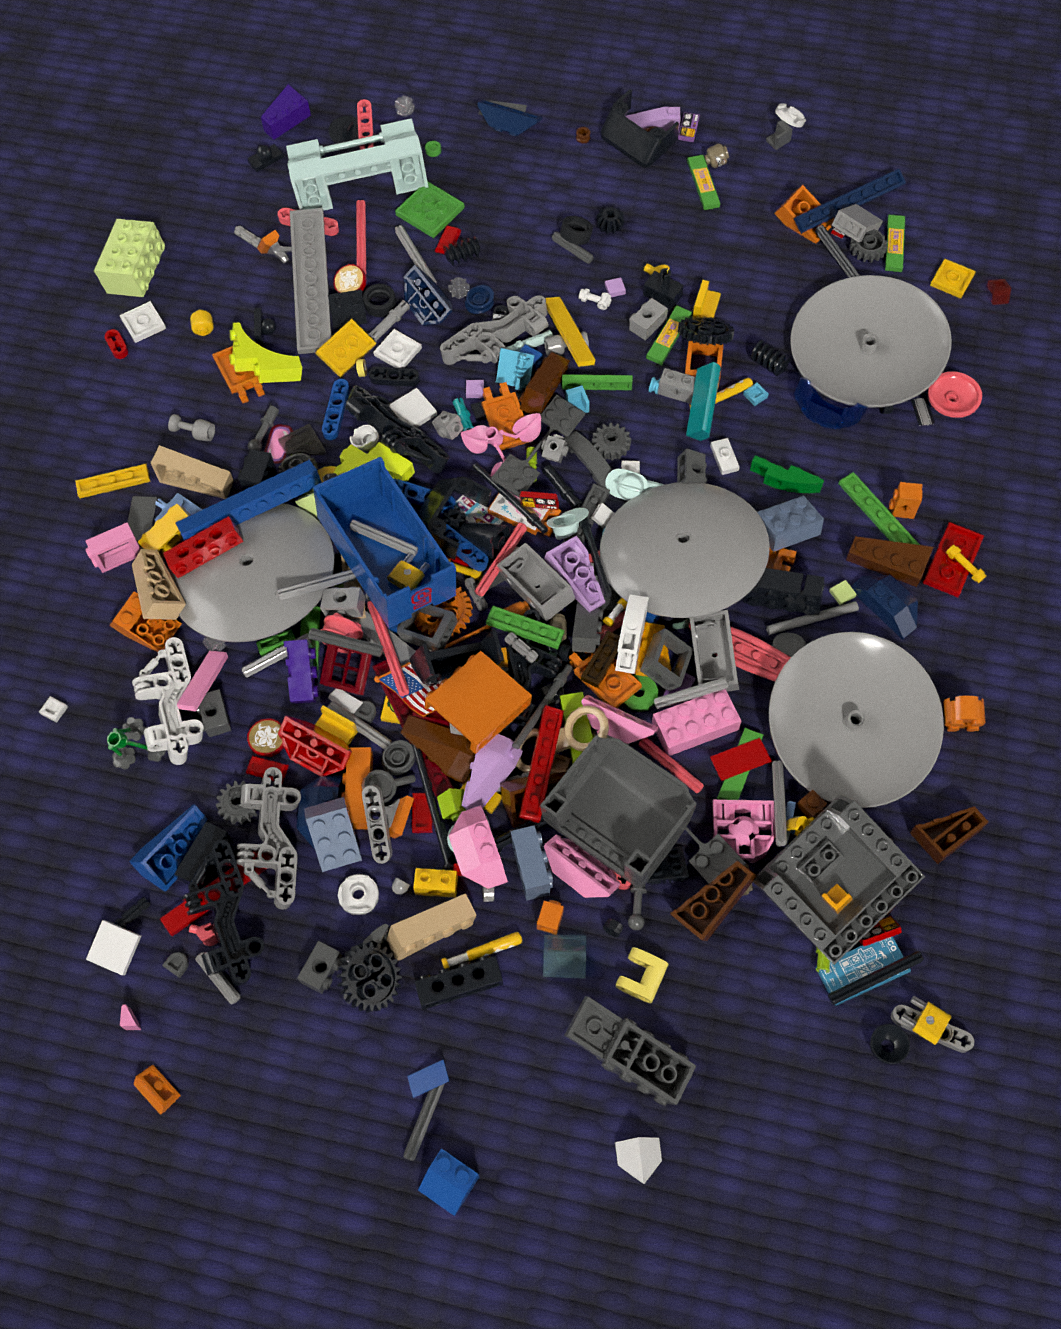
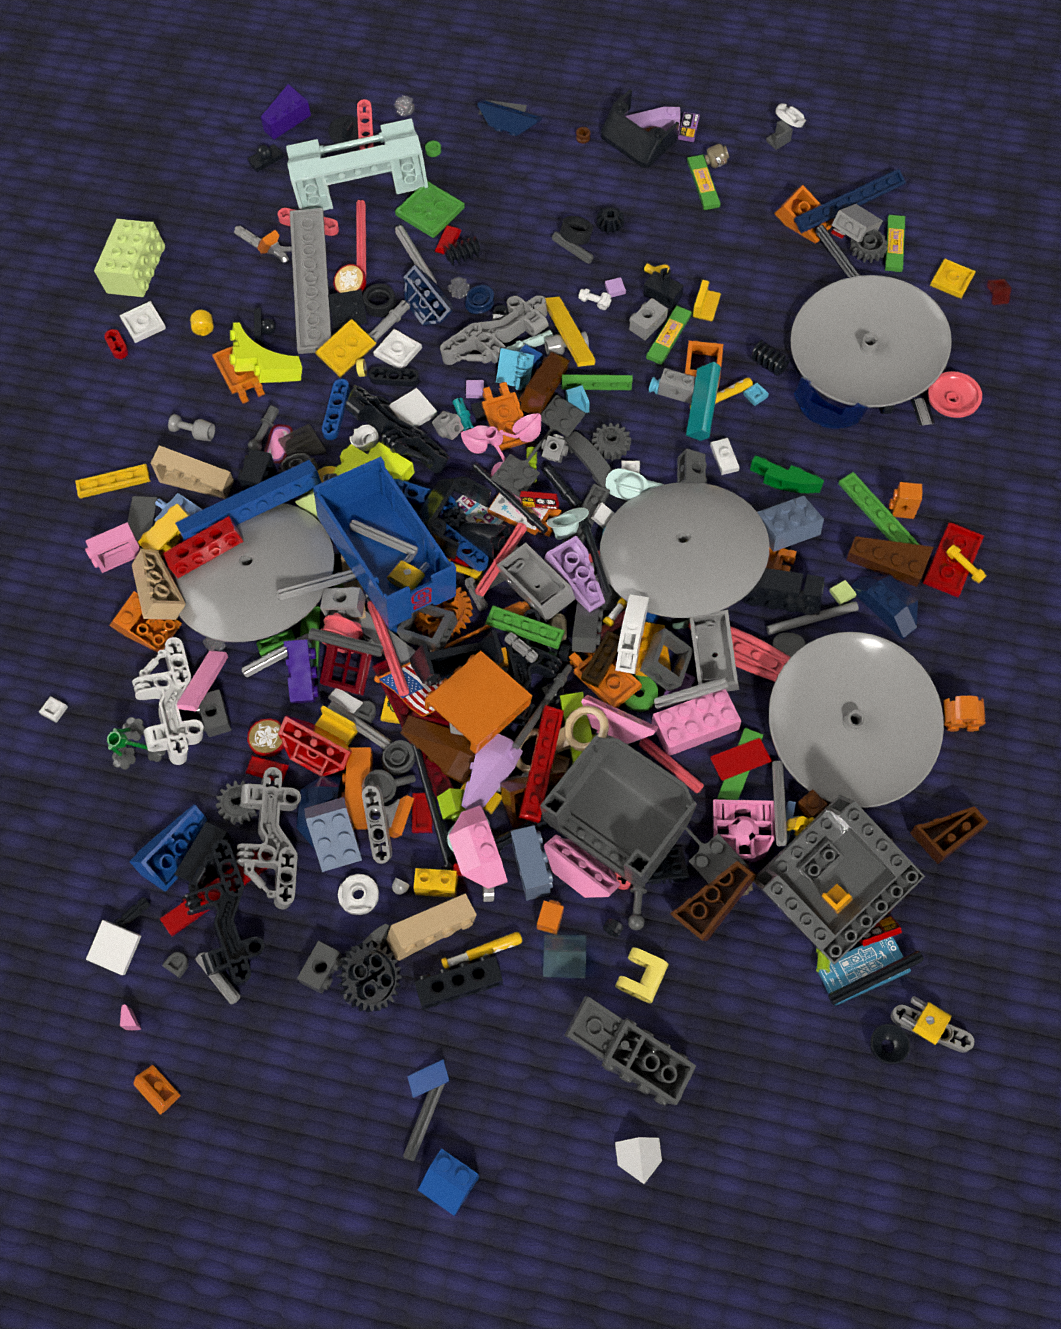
(205, 933): coral piece -> none
(706, 330): black gear -> none

